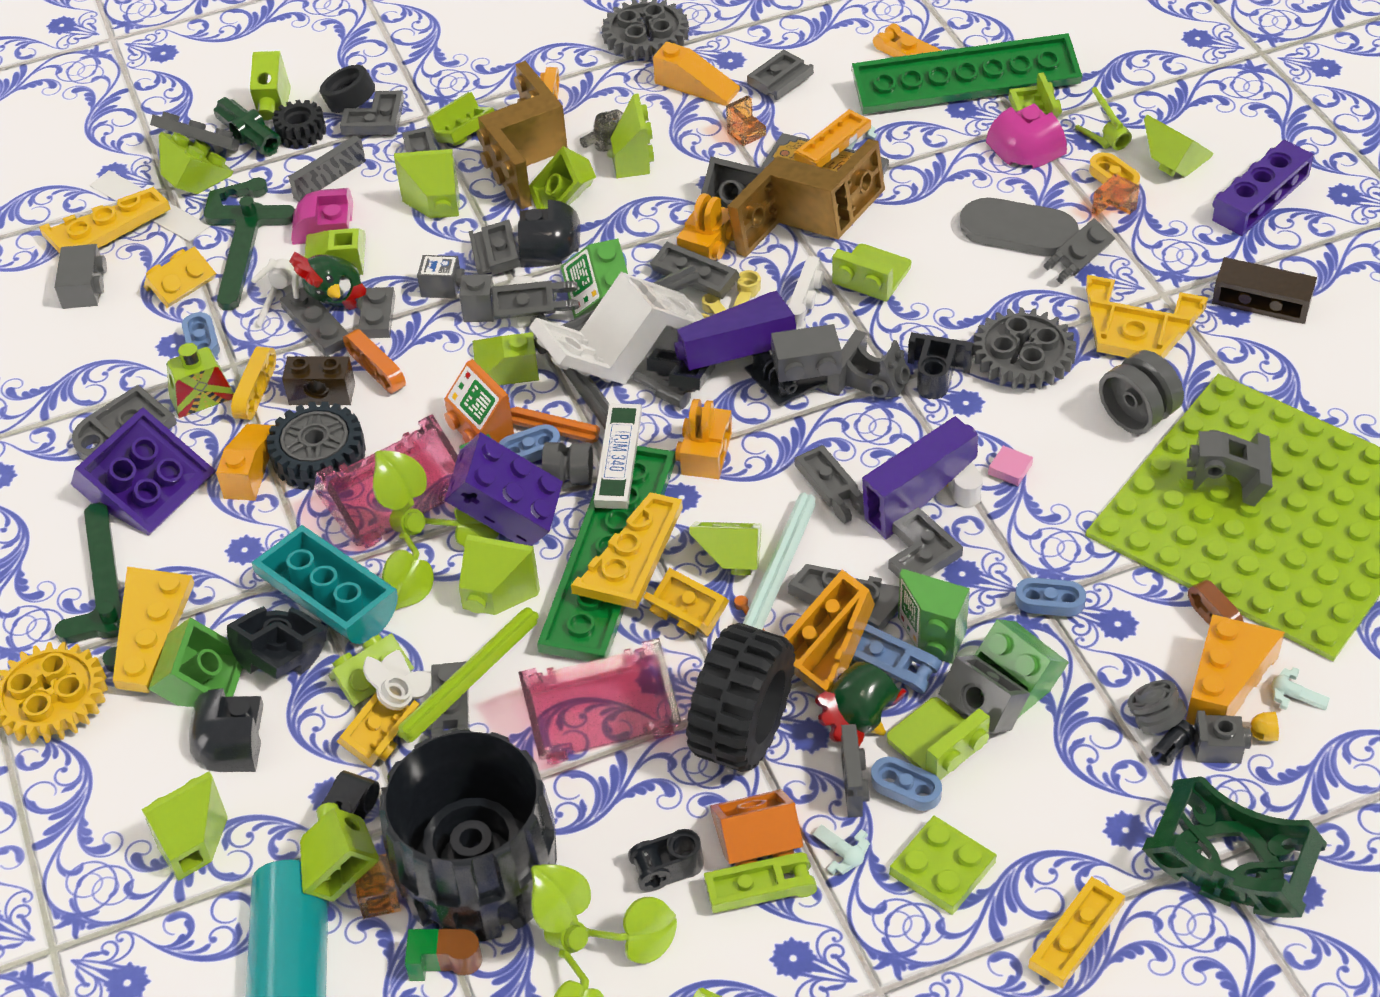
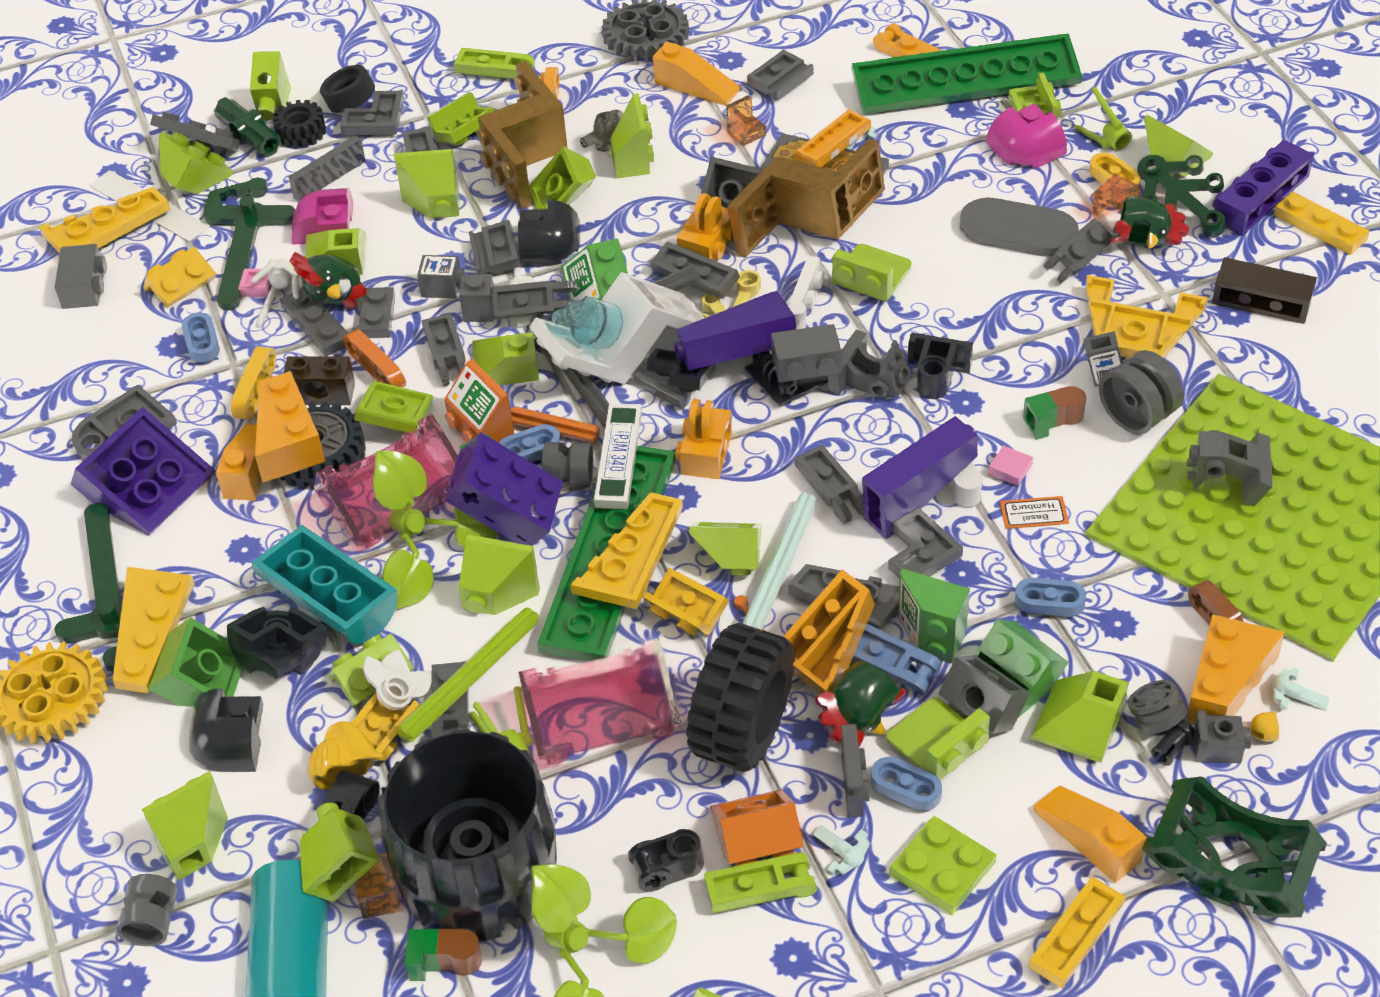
(147, 910): none -> dark grey wheel
(196, 380): lime torso -> none
(250, 289): none -> bright pink tile
(284, 430): none -> light orange wedge
(341, 750): none -> yellow hair
(393, 407): none -> lime plate
(444, 345): none -> dark grey hinge
(485, 724): none -> lime plant
(490, 62): none -> lime plate
(591, 321): none -> clear light blue piece
(1034, 512): none -> sticker
(1040, 360): dark grey gear -> none
(1054, 409): none -> leg
(1082, 714): none -> lime slope
(1094, 831): none -> light orange slope
(1102, 354): none -> dark grey brick
(1149, 223): none -> dark green piece
(1180, 189): none -> dark green plant
(1321, 223): none -> yellow plate

